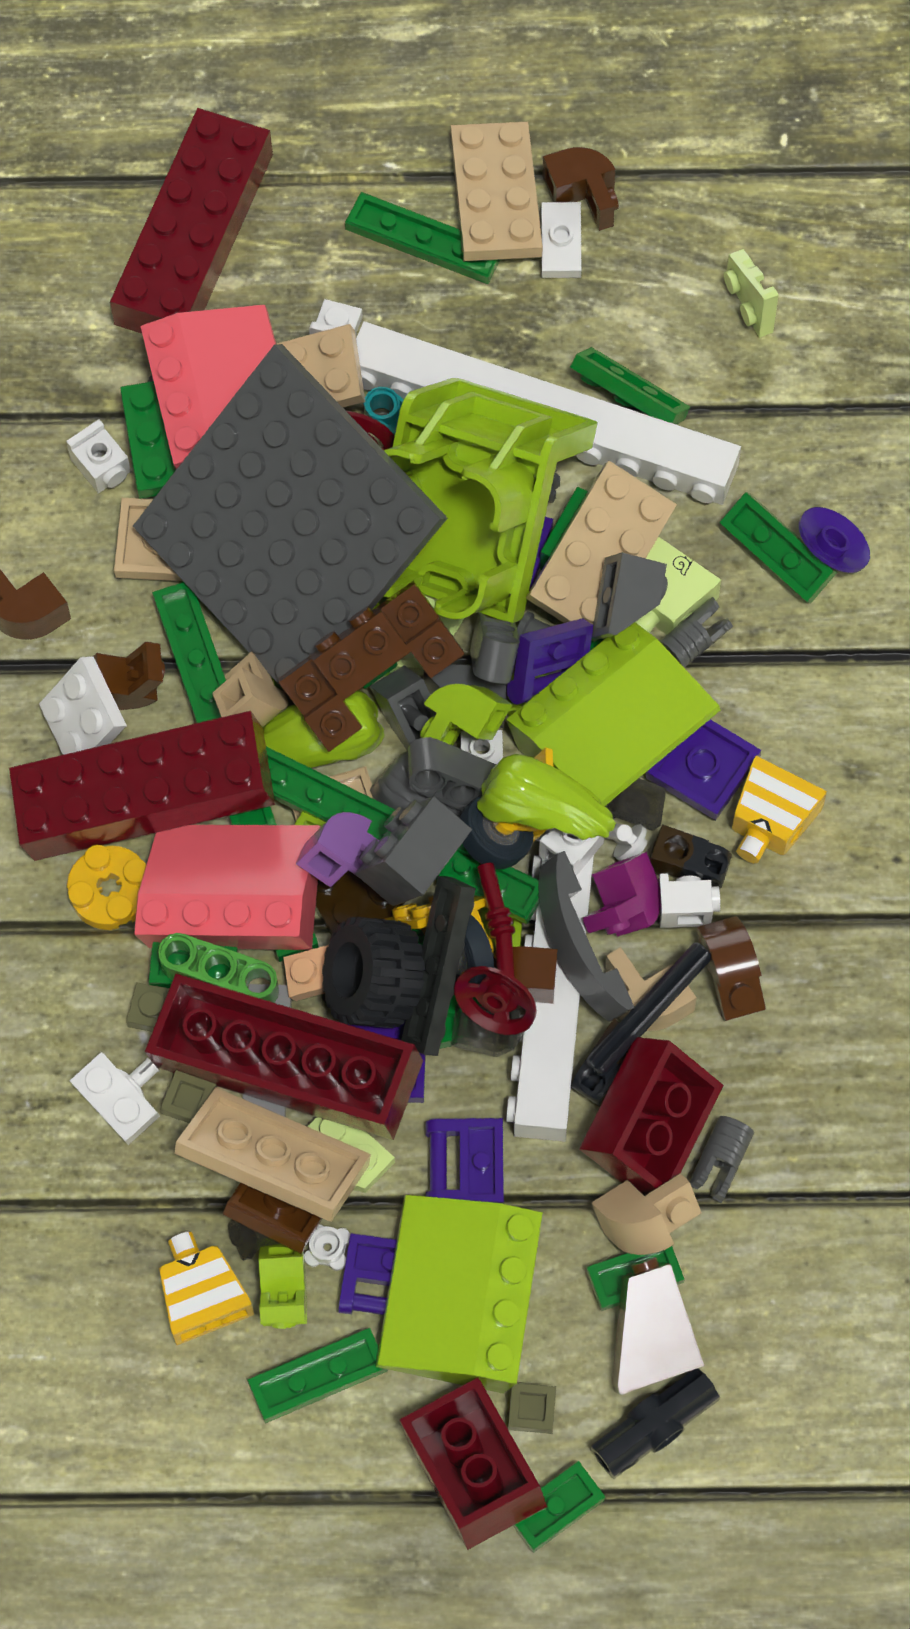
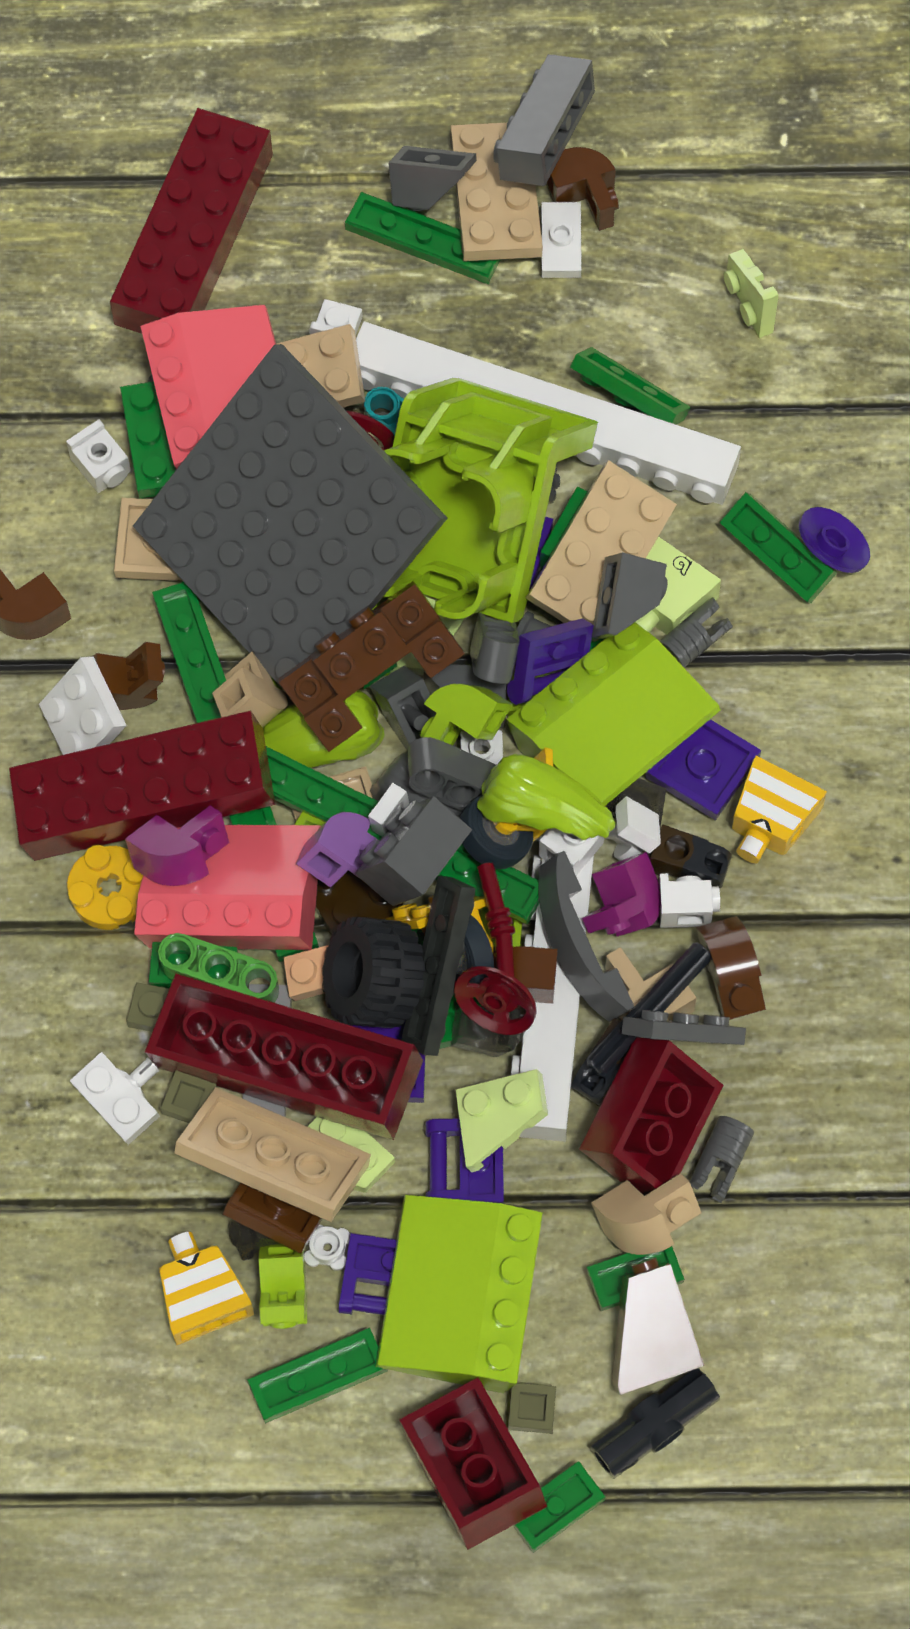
(174, 854): none -> magenta brick
(390, 801): none -> white tile
(425, 175): none -> dark grey slope
(498, 1112): none -> yellowish green wing
(545, 120): none -> brick
(638, 824): none -> white tile
(684, 1028): none -> dark grey plate

